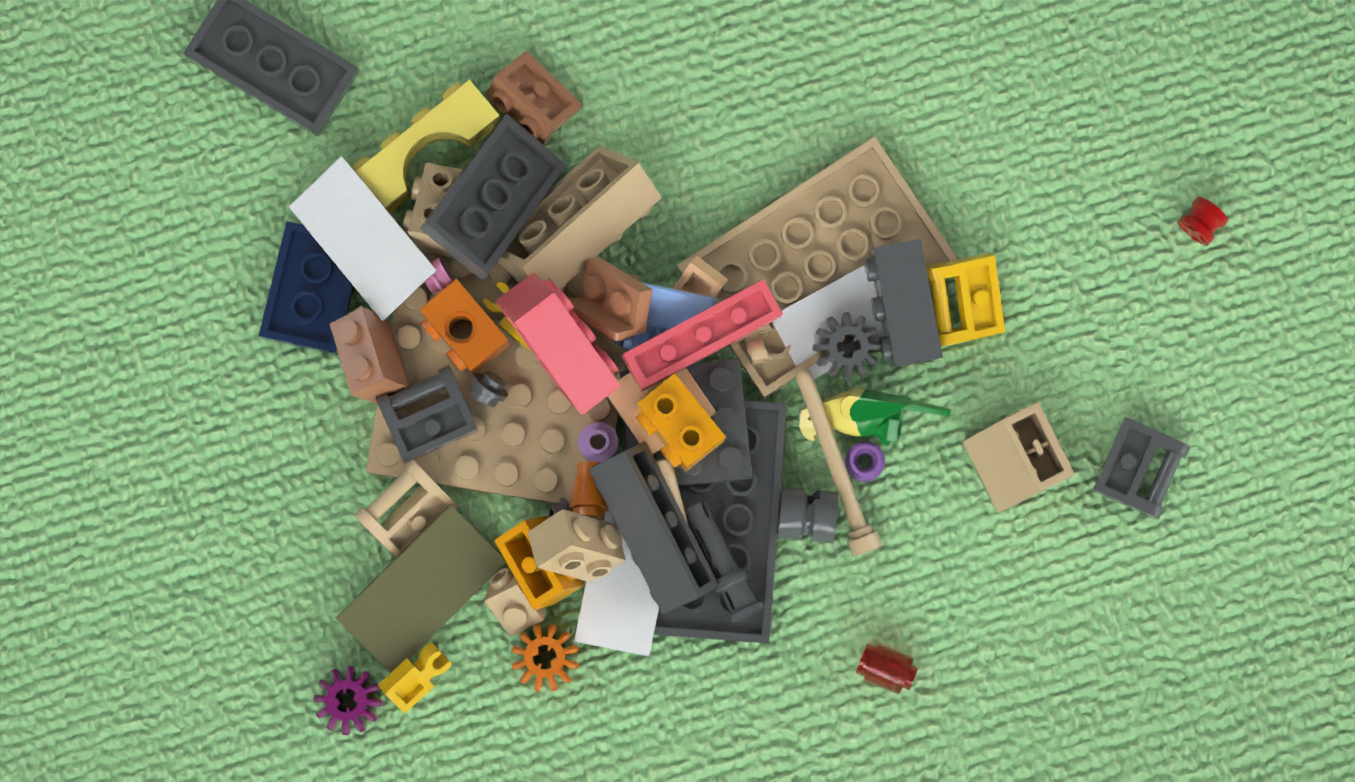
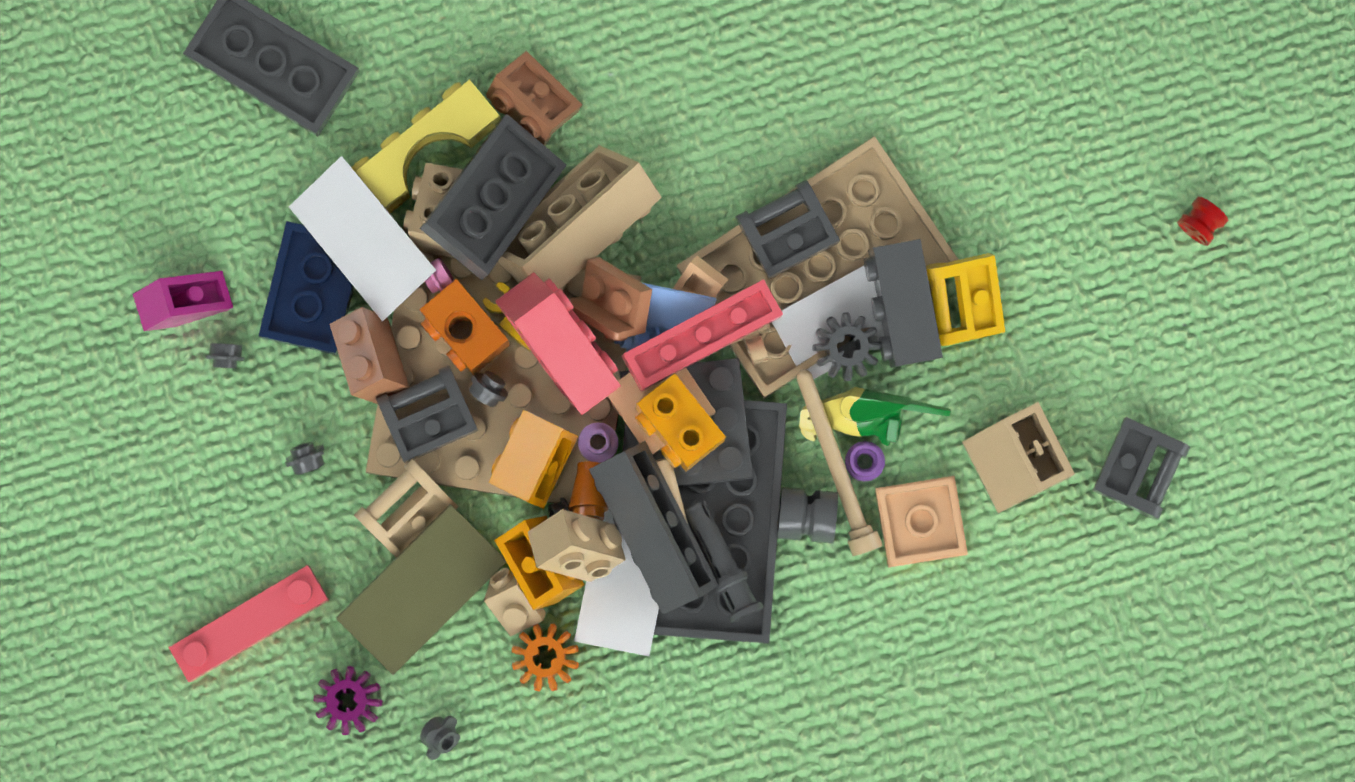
(182, 300): none -> dark pink slope
(225, 355): none -> dark grey plate
(248, 623): none -> coral plate
(305, 458): none -> dark grey plate
(412, 680): yellow plate -> none
(439, 736): none -> dark grey plate
(532, 459): none -> light orange brick
(794, 240): none -> dark grey plate
(887, 668): clear red brick -> none
(921, 521): none -> light nougat tile

